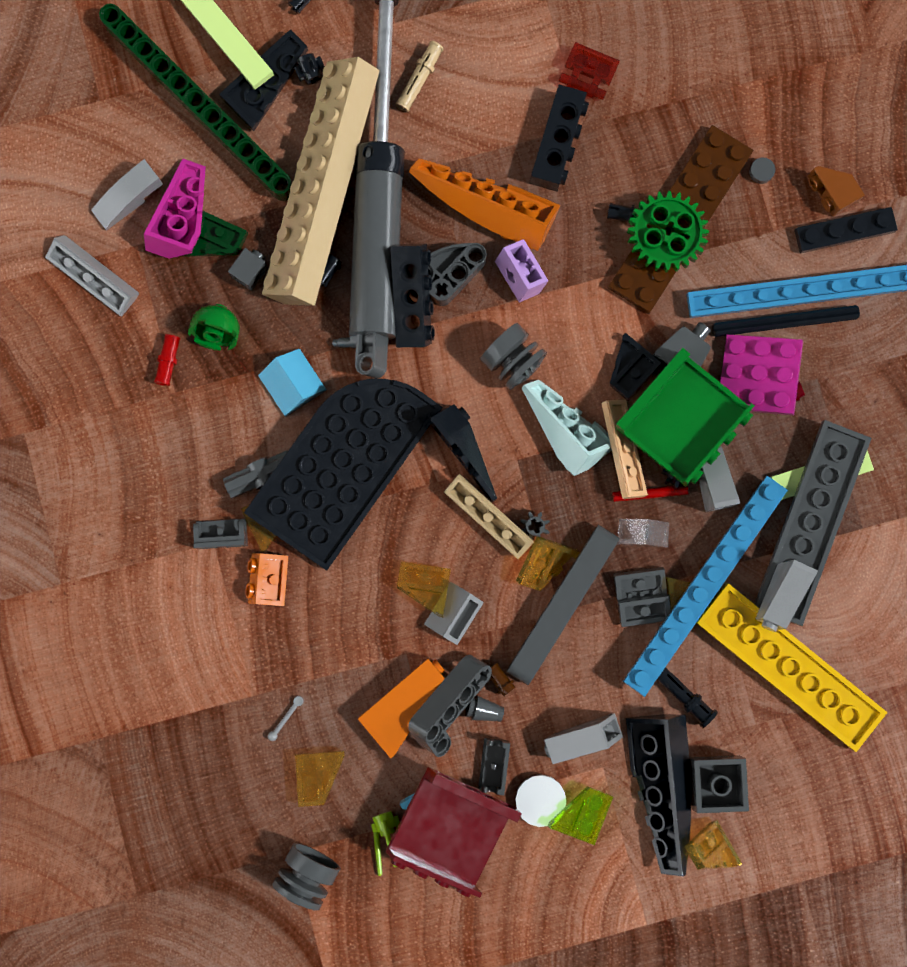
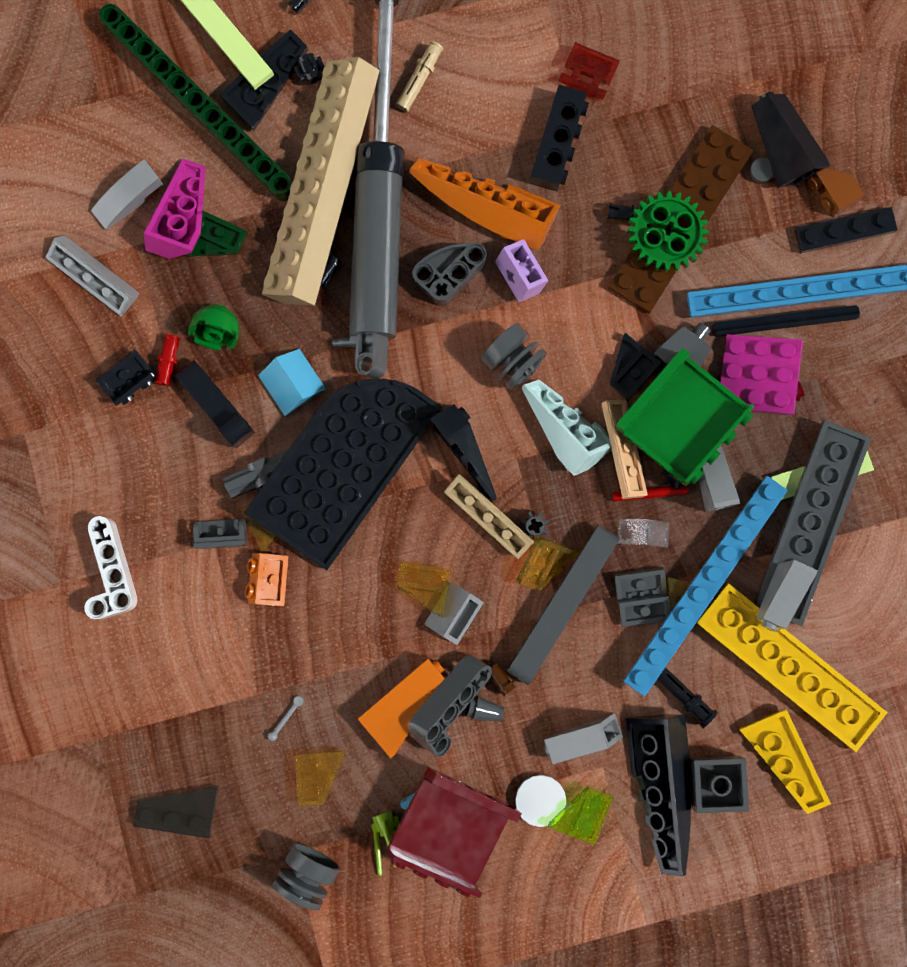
(106, 568): none -> white beam
(126, 378): none -> black bracket
(179, 813): none -> clear smoke wing
(215, 404): none -> black beam
(248, 268): dark grey brick -> none
(404, 307): black brick -> none
(494, 766): dark grey hinge -> none
(712, 849): clear yellow wing -> none
(784, 752): none -> yellow wing
(787, 141): none -> black slope

